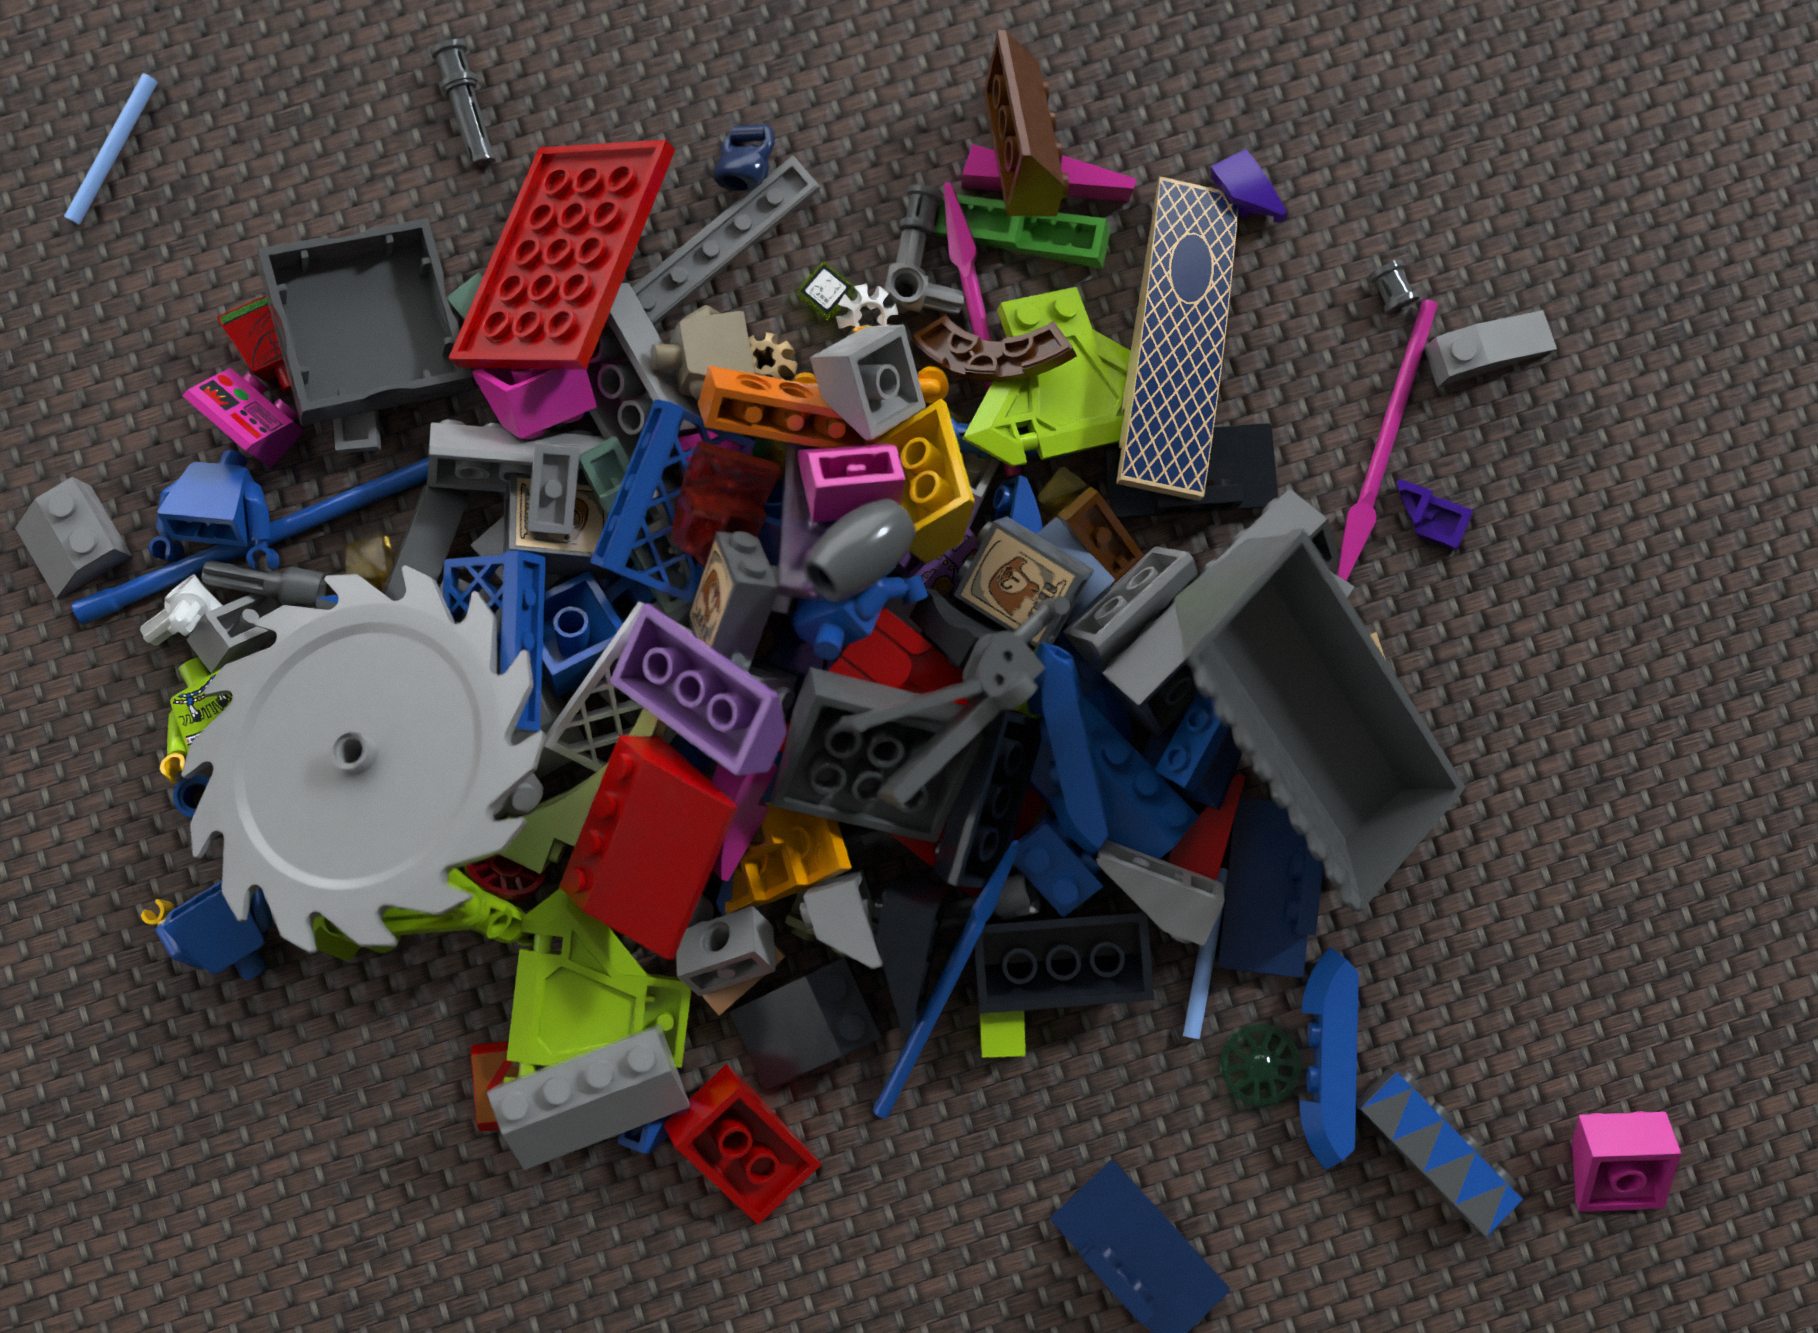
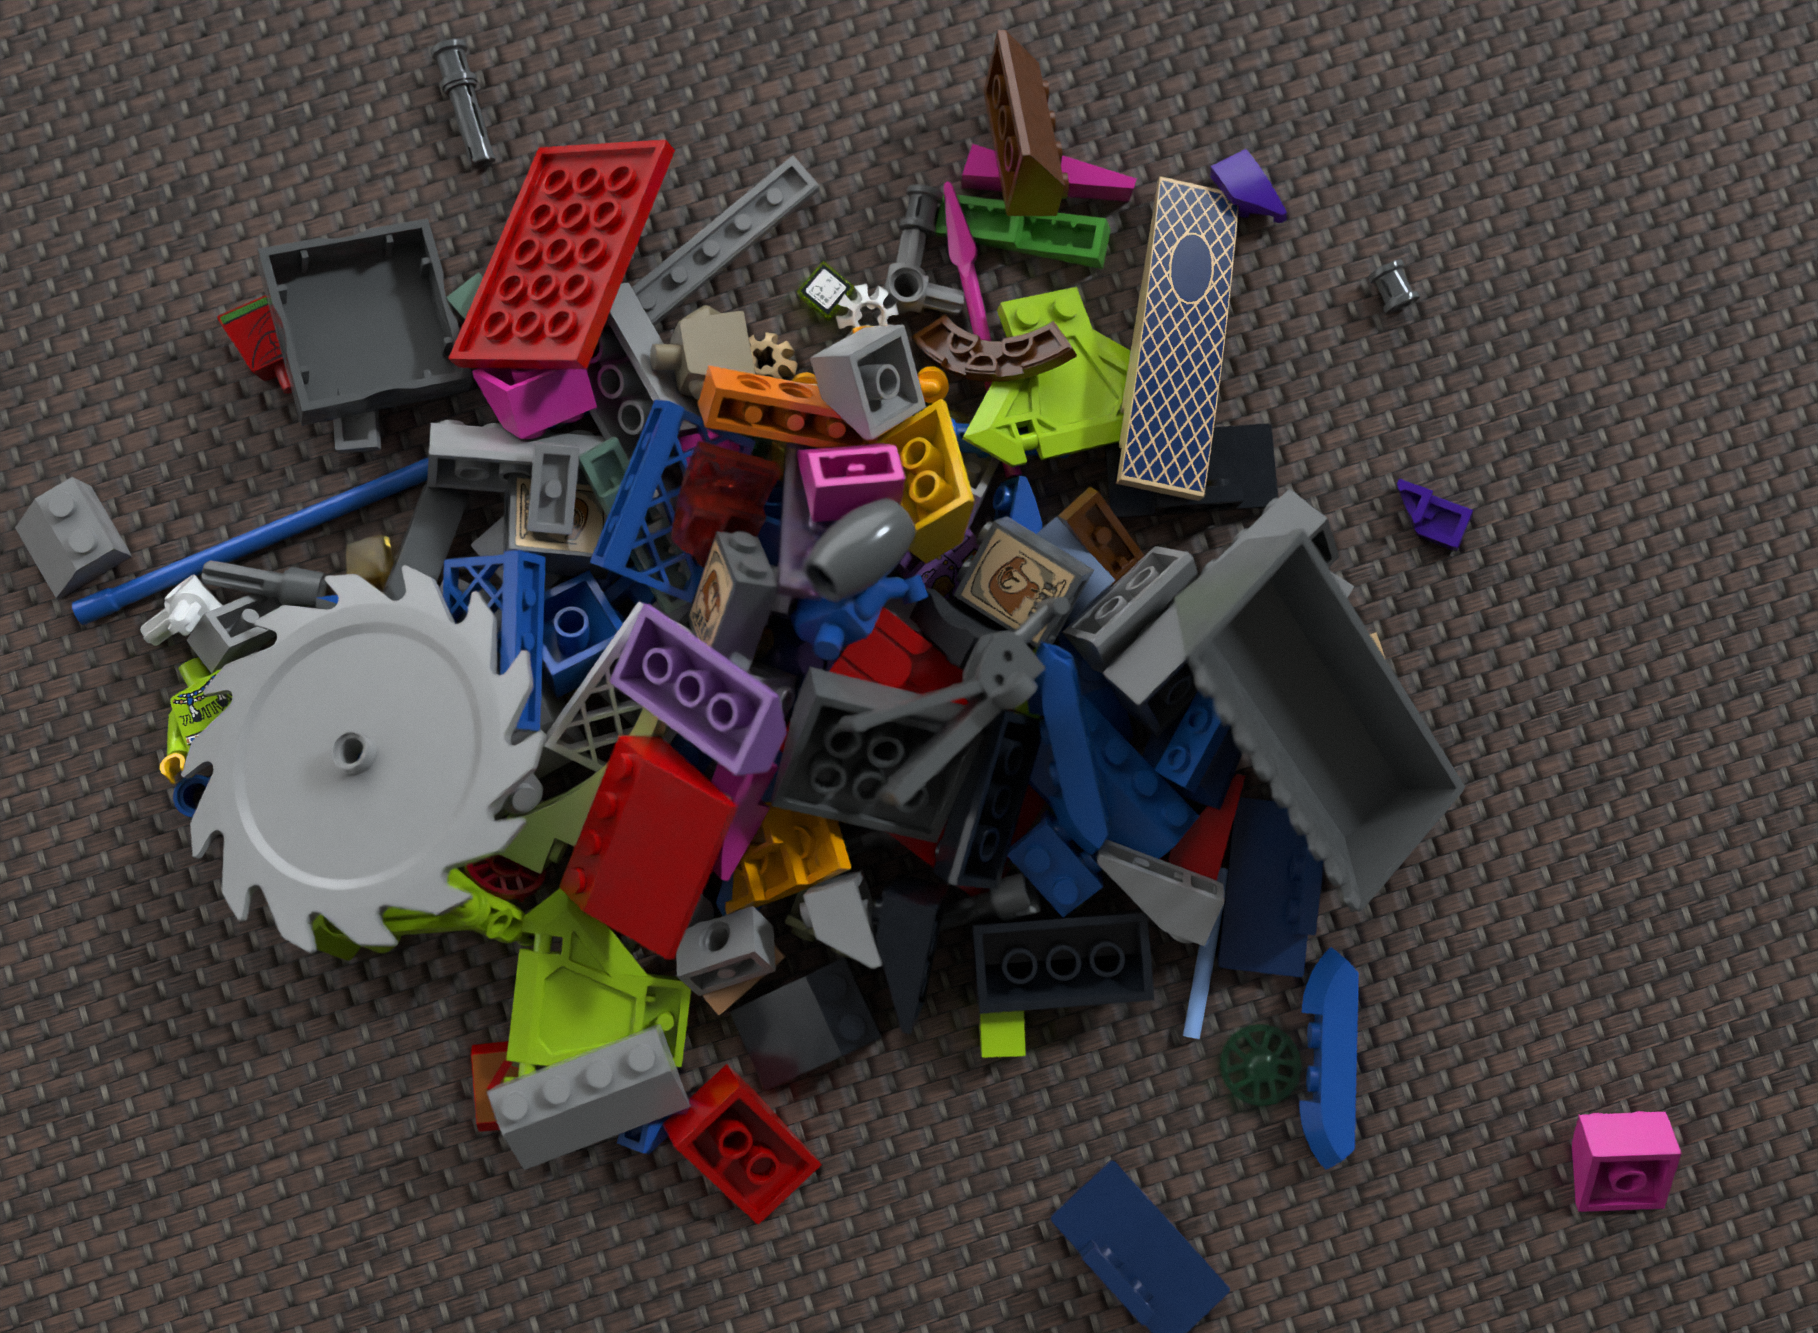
(110, 149): light blue bar -> none
(210, 935): blue torso -> none
(215, 507): blue torso -> none
(246, 415): dark pink slope -> none
(744, 166): dark blue piece -> none
(979, 915): blue piece -> none
(1060, 493): clear yellow slope -> none
(1362, 516): dark pink piece -> none
(1438, 1152): brick -> none
(1488, 347): light grey slope -> none

